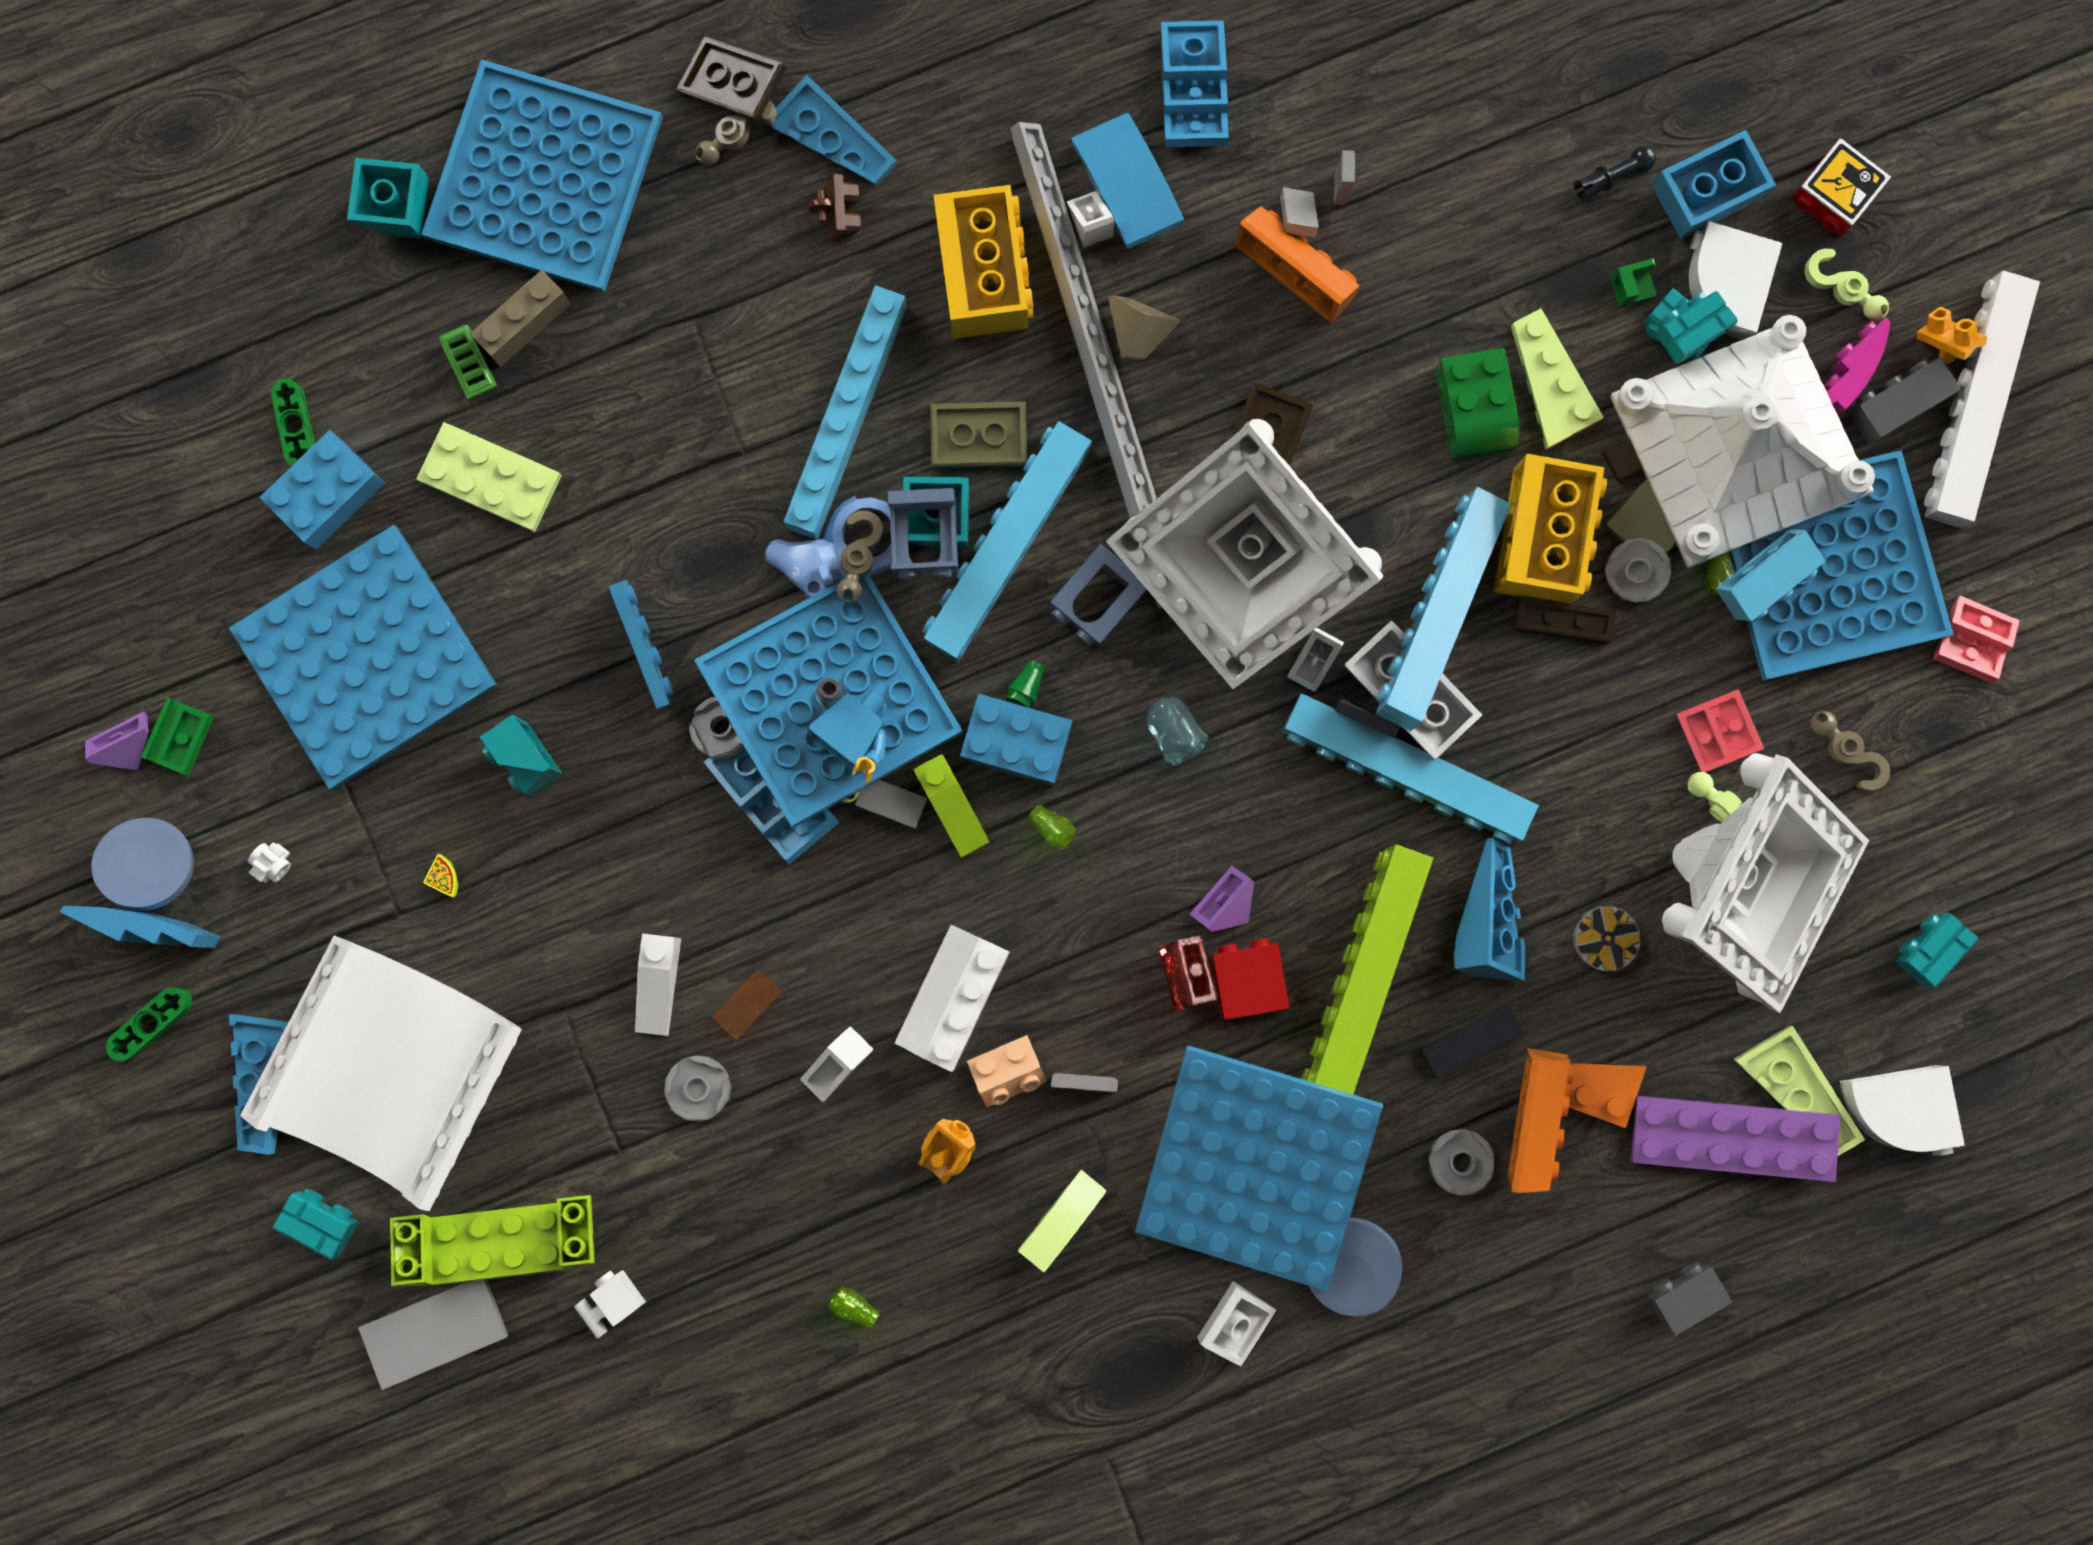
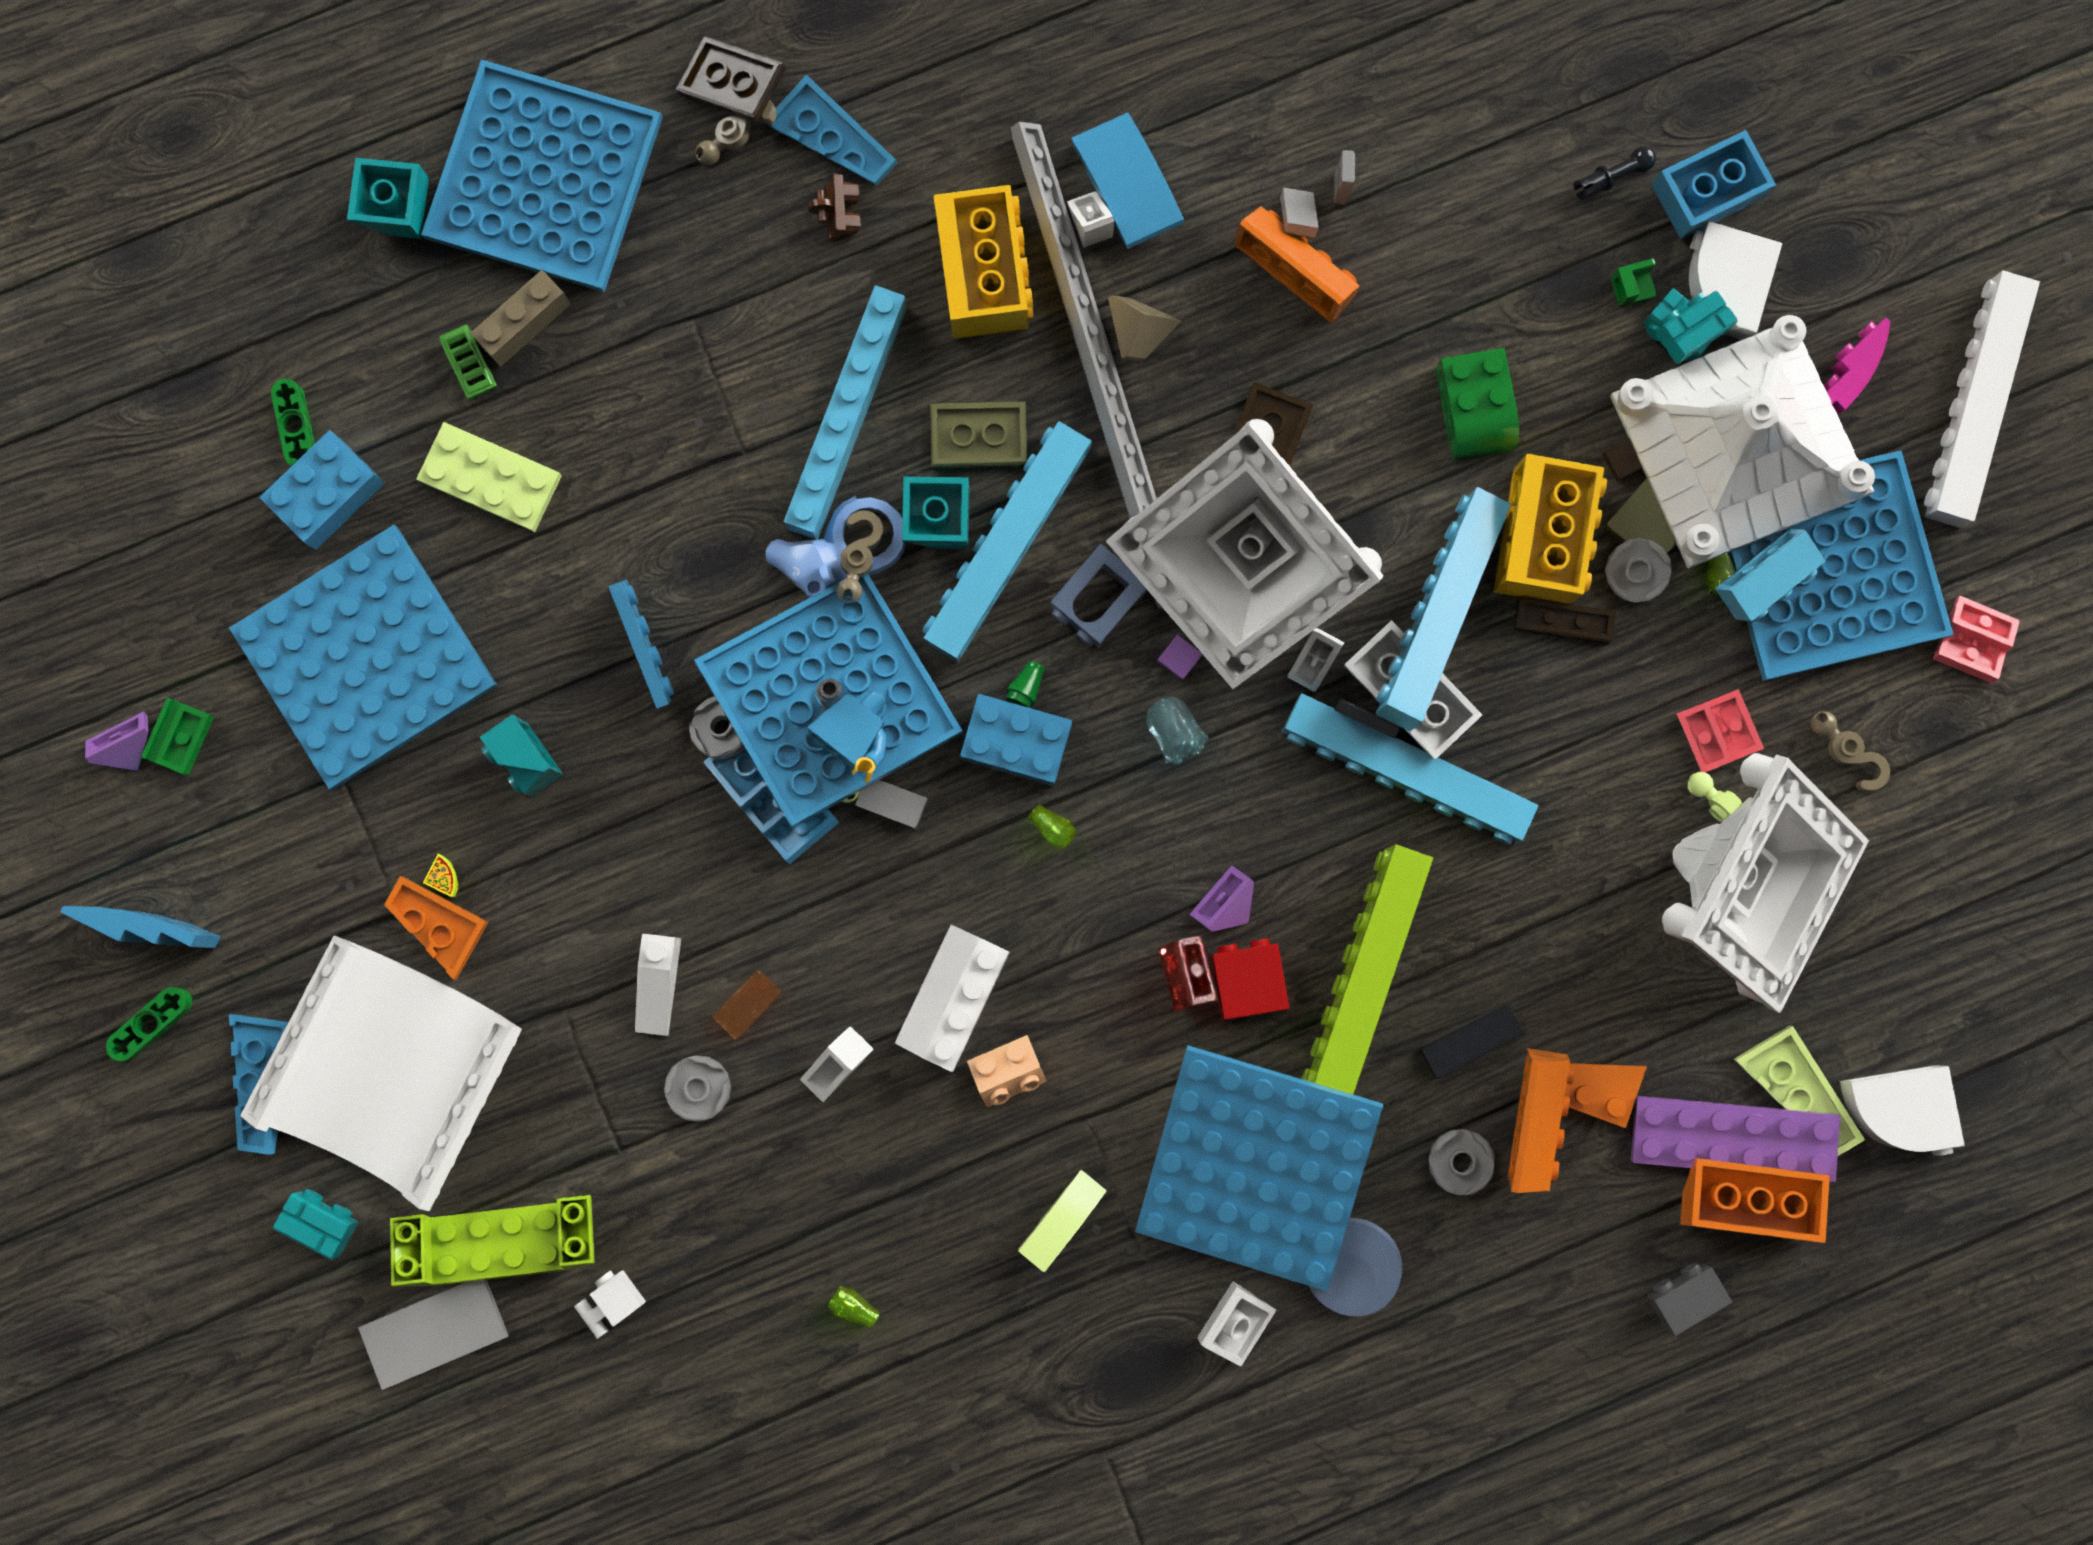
(142, 864): sand blue piece -> none
(269, 862): white gear -> none
(439, 925): none -> orange wing
(926, 499): sand blue panel -> none
(947, 1149): light orange hand -> none
(951, 805): lime slope -> none
(1084, 1082): light grey tile -> none
(1179, 657): none -> medium lavender tile
(1194, 83): dark azure slope -> none
(1487, 932): dark azure wedge -> none
(1556, 387): yellowish green wing -> none
(1606, 938): tile -> none
(1756, 1200): none -> orange slope
(1840, 188): piece -> none
(1848, 286): yellowish green piece -> none
(1903, 399): dark grey brick -> none
(1935, 949): teal brick -> none
(1952, 338): light orange hips -> none

